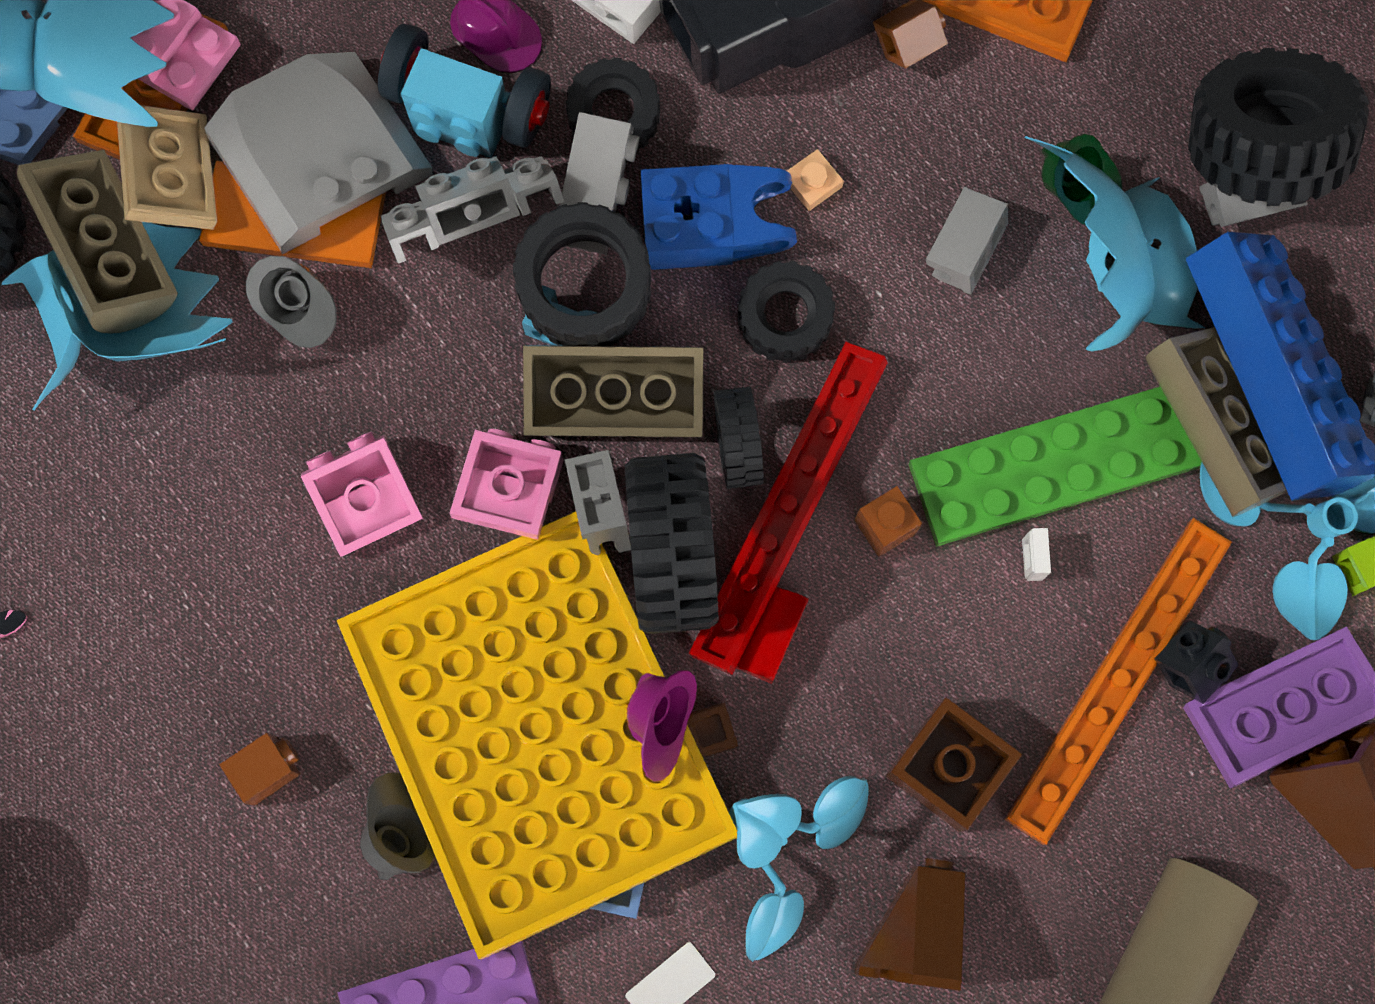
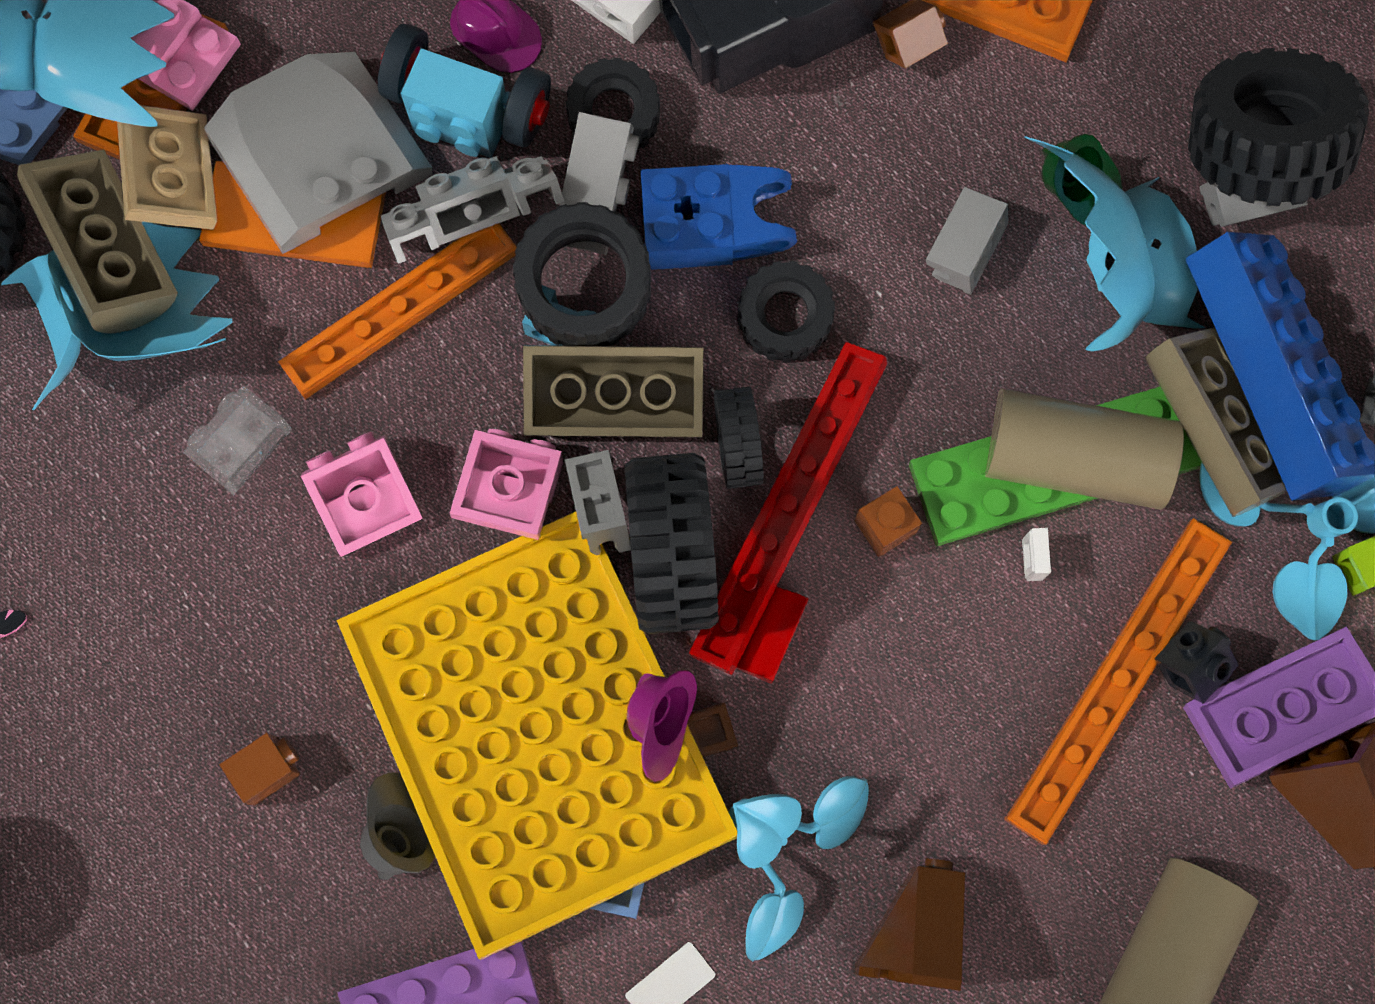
(237, 439): none -> clear brick
(292, 300): dark grey piece -> none
(397, 308): none -> orange tile
(814, 180): light nougat plate -> none
(953, 765): reddish brown brick -> none
(1085, 449): none -> dark tan brick

